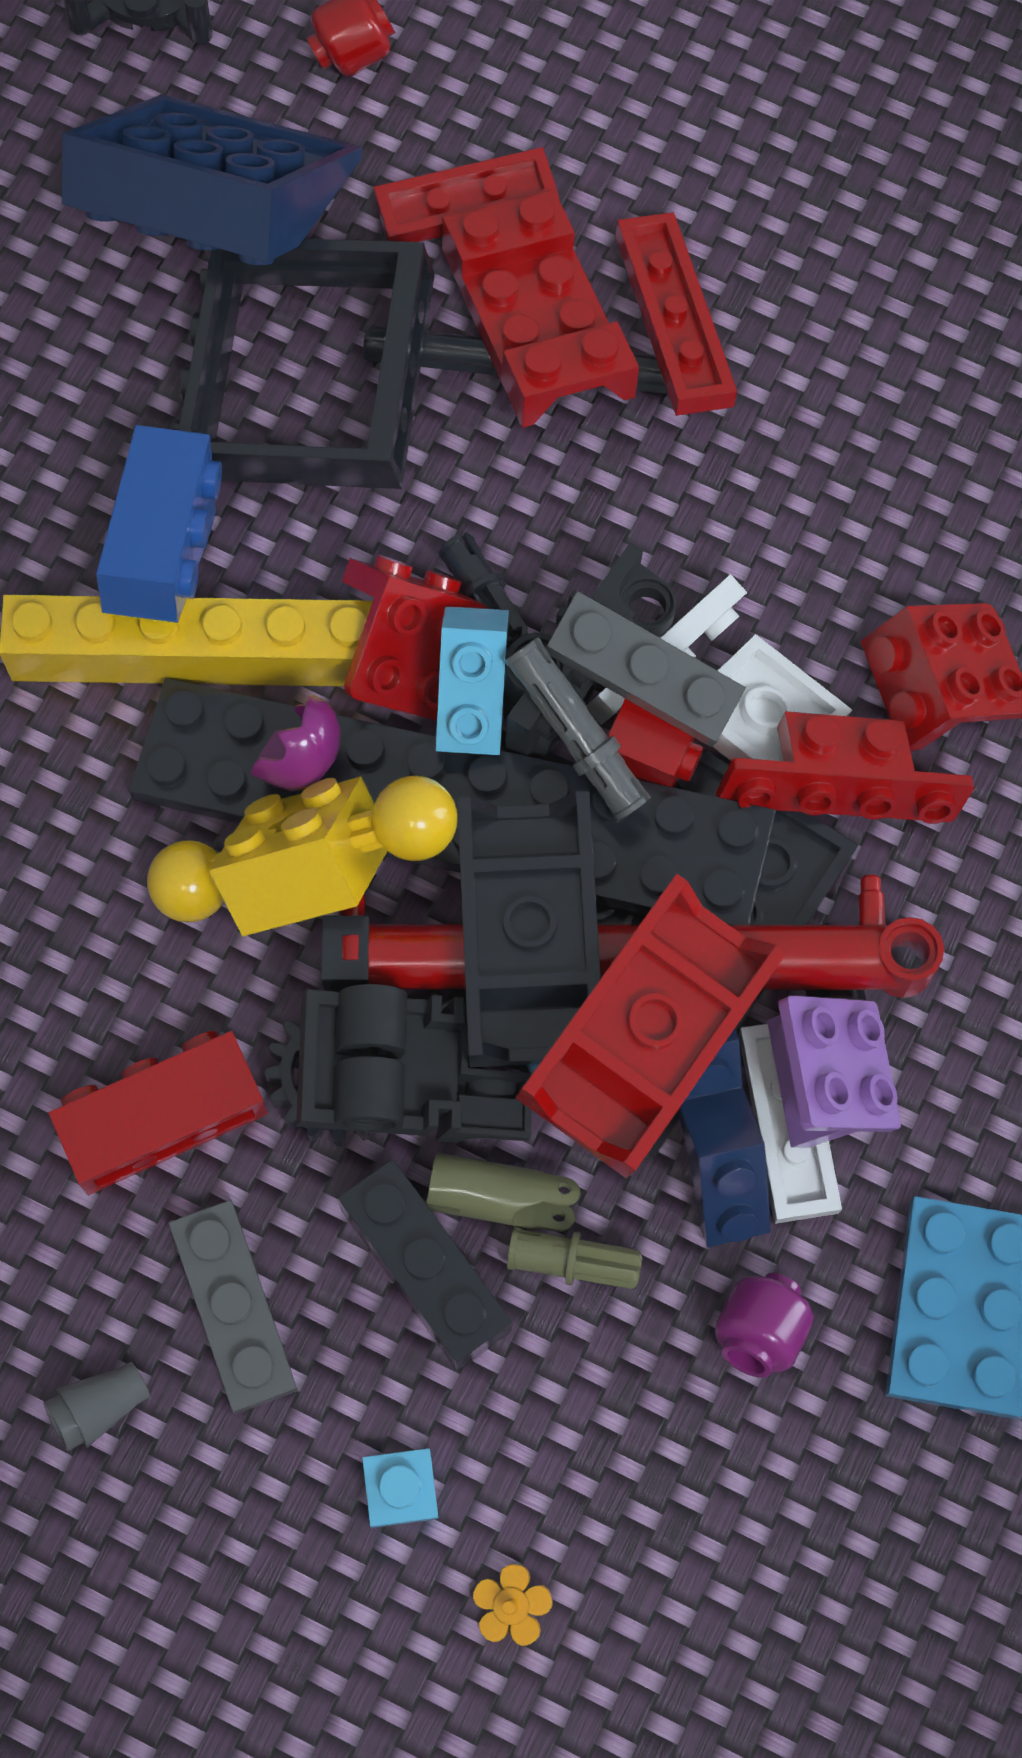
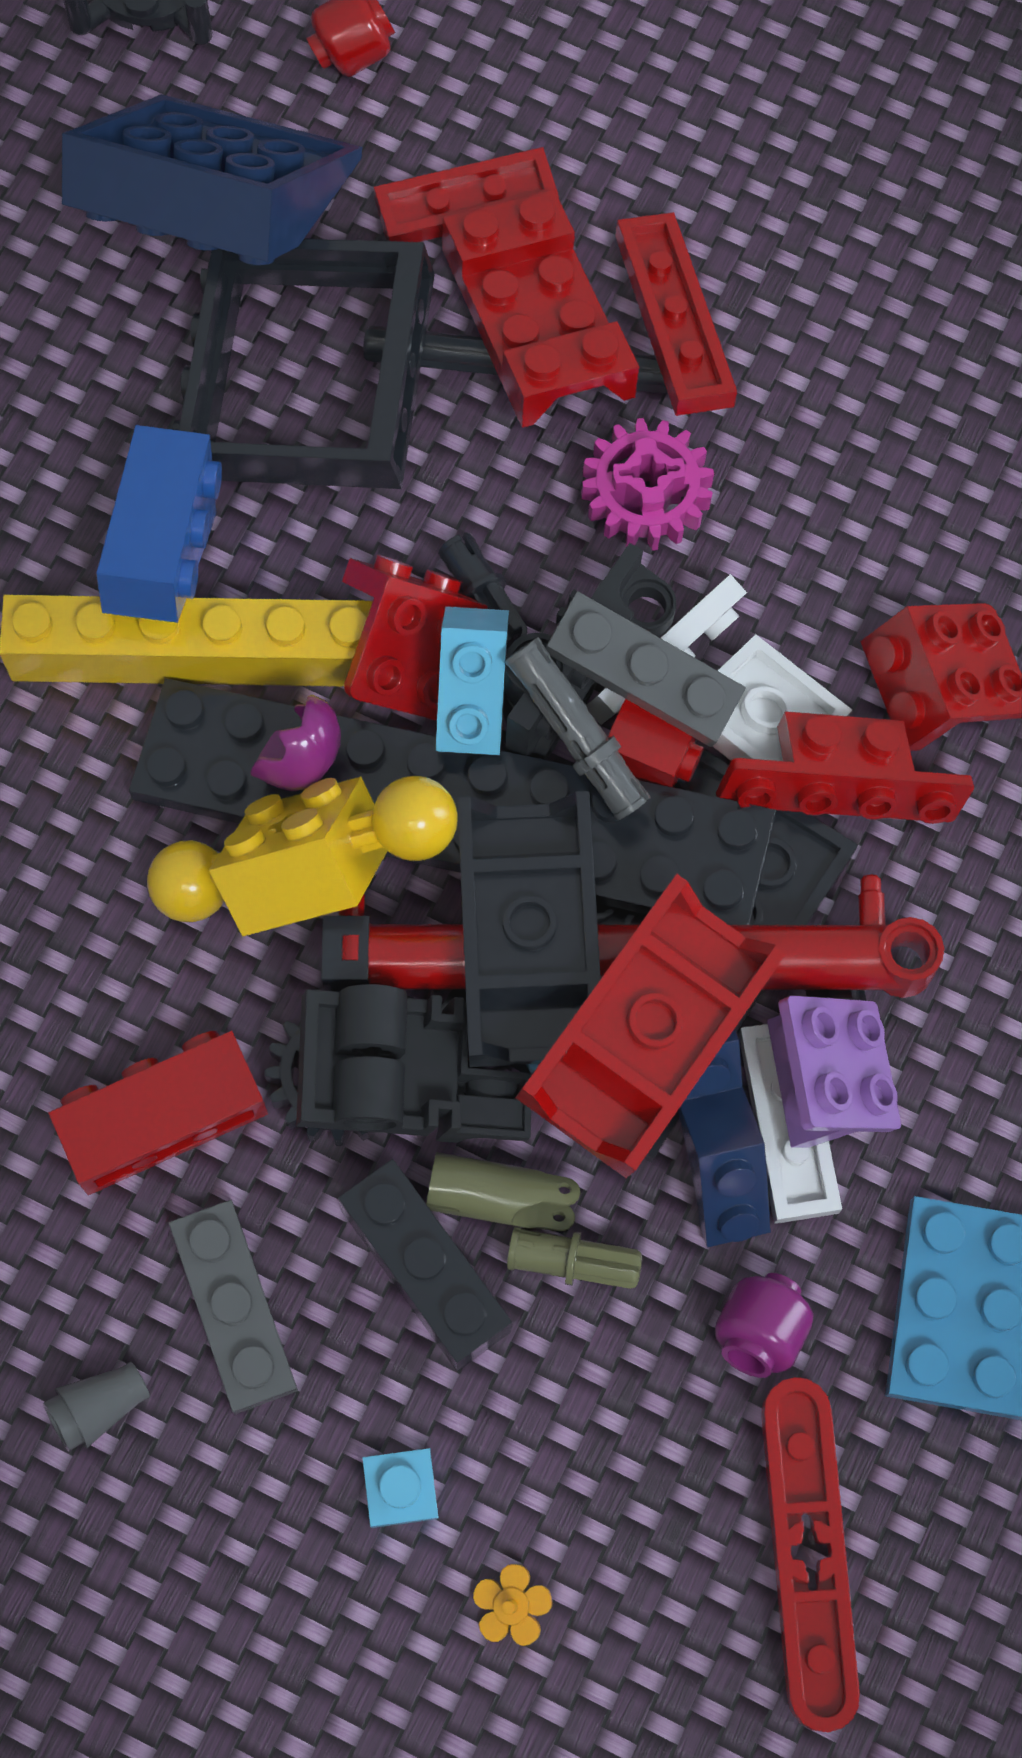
(622, 493): none -> dark pink gear
(815, 1623): none -> red piece

